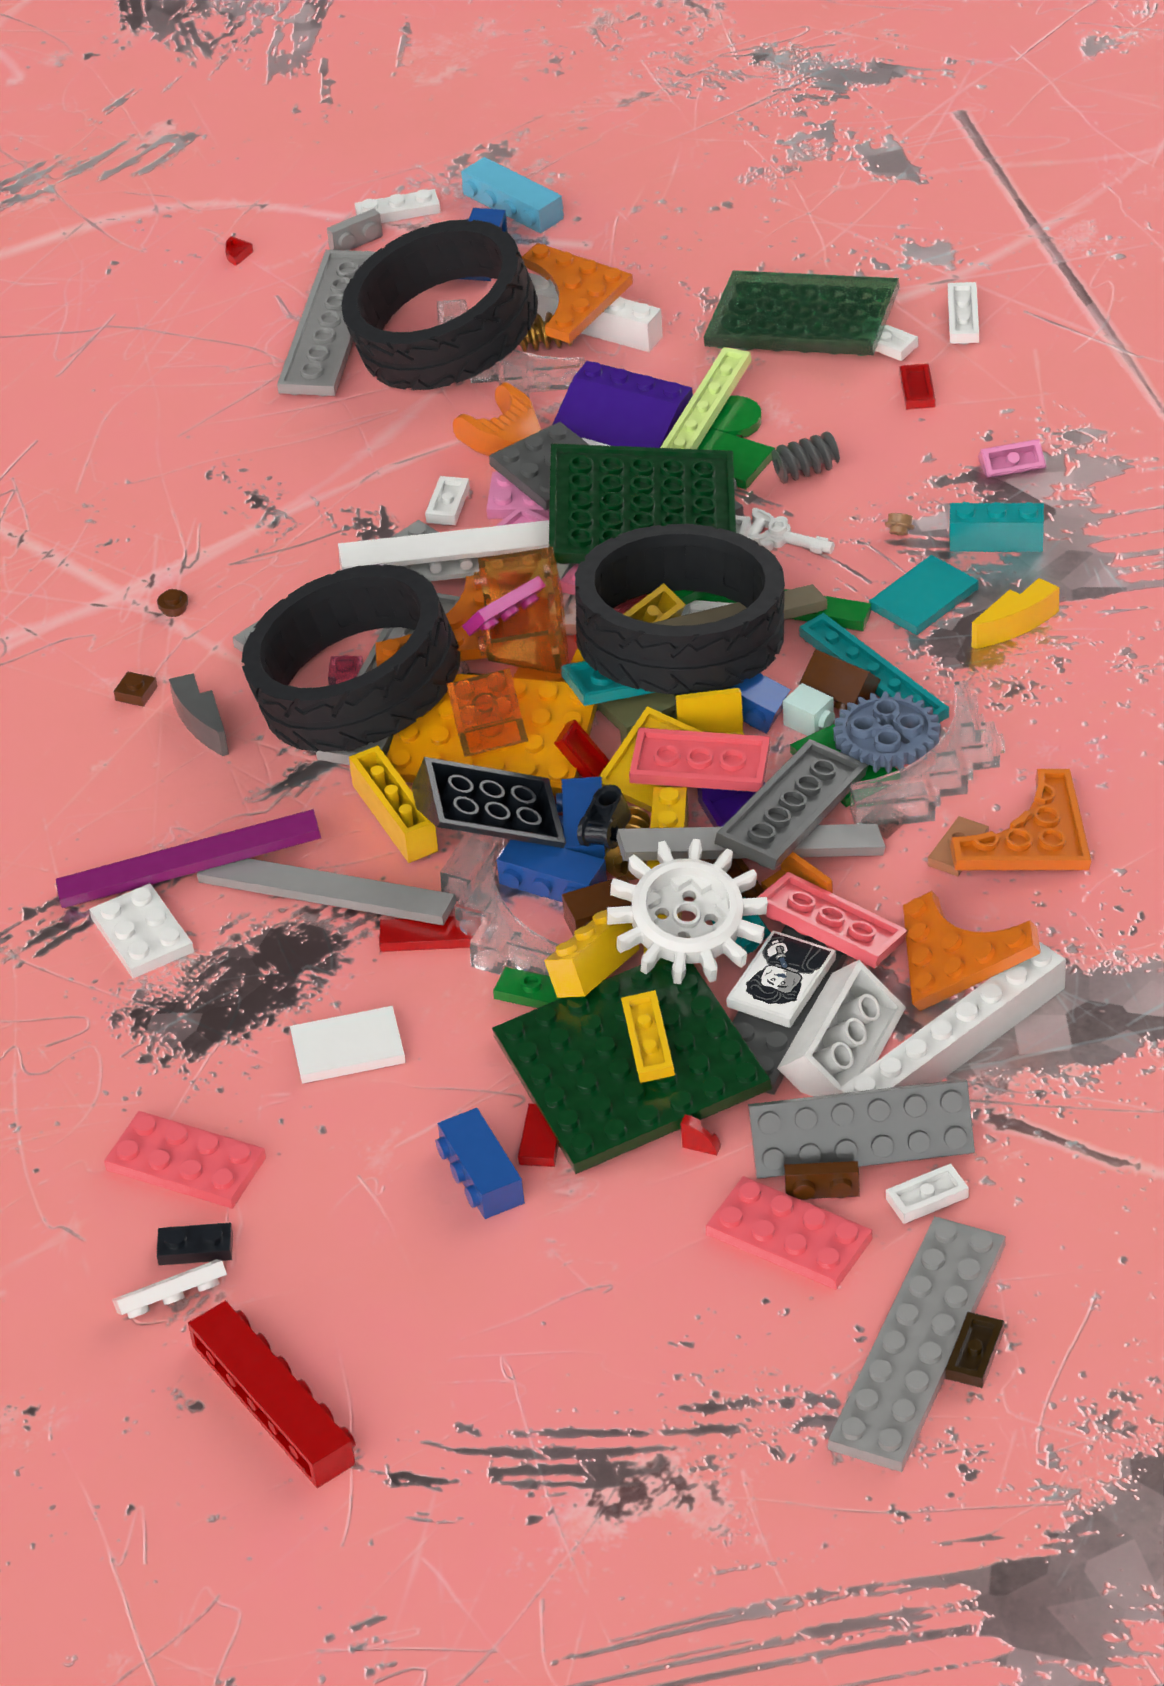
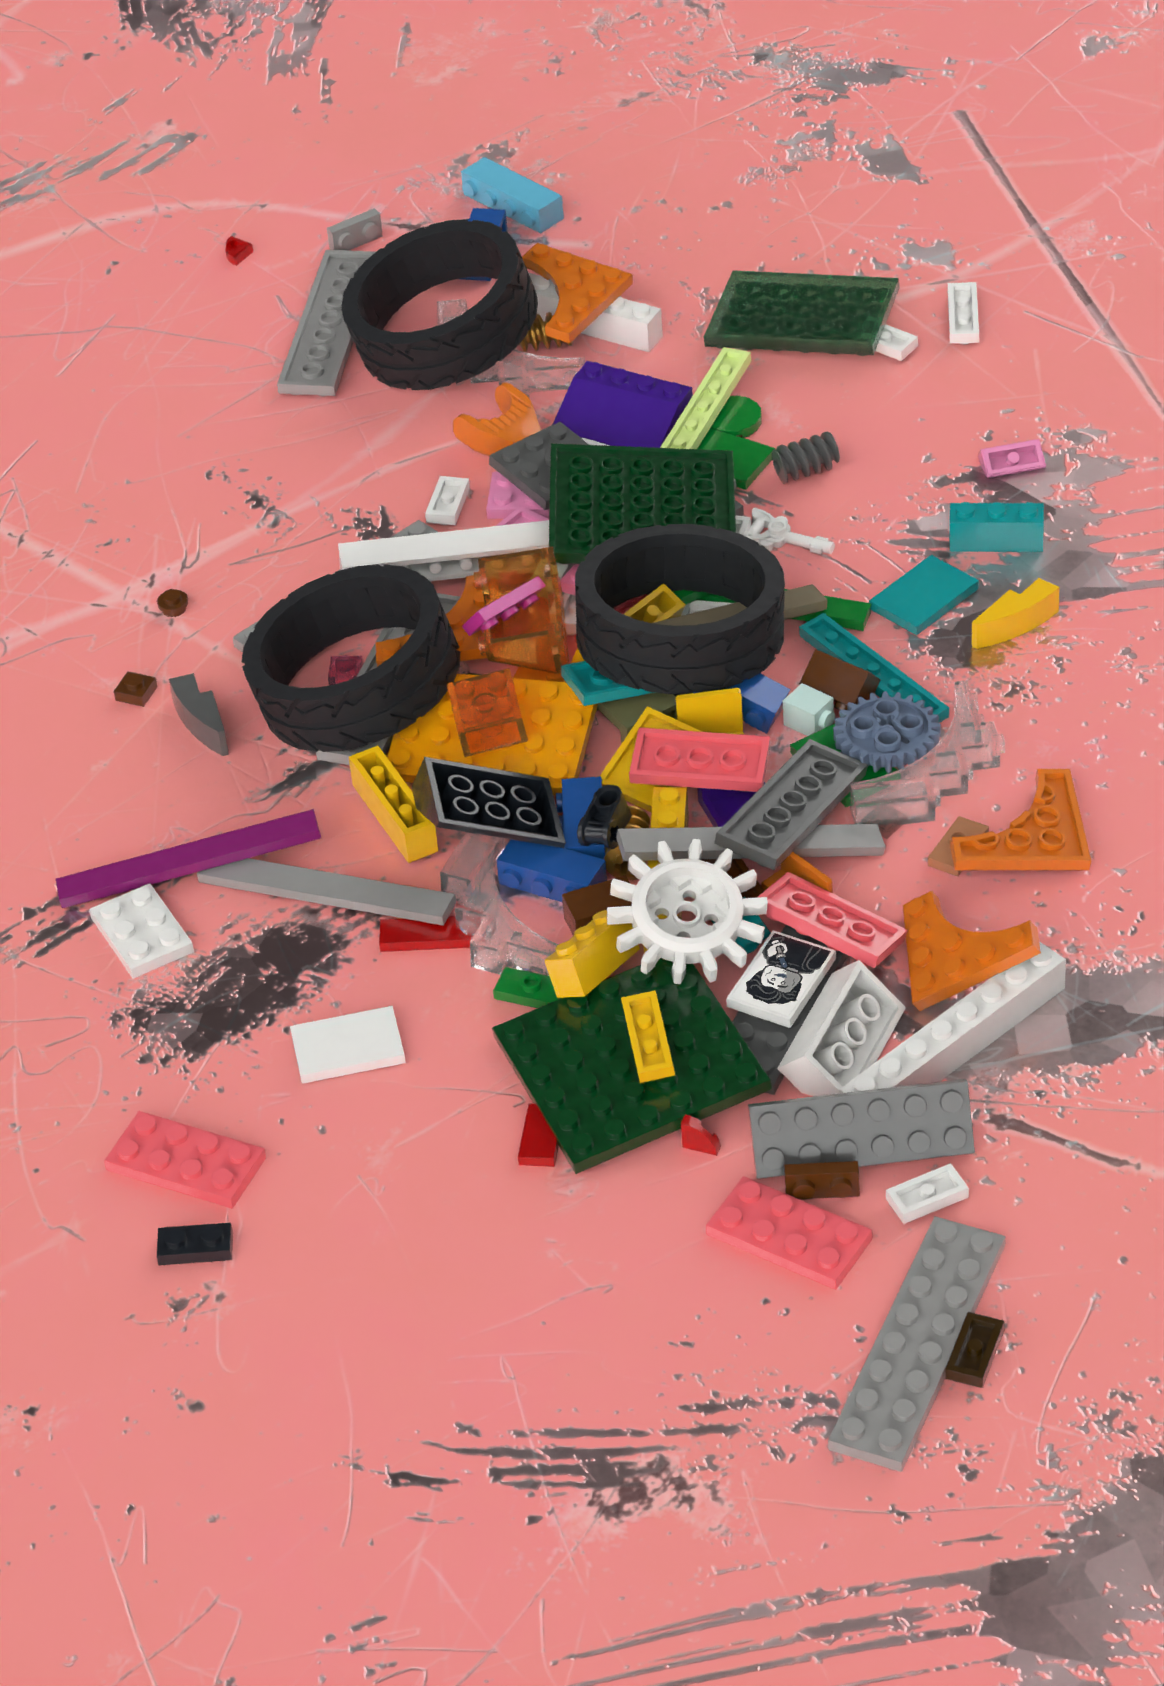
(170, 1289): white plate -> none
(272, 1393): red brick -> none
(402, 206): white plate -> none
(479, 1163): blue brick -> none
(581, 750): red tile -> none
(899, 523): medium nougat plate -> none
(917, 386): red tile -> none

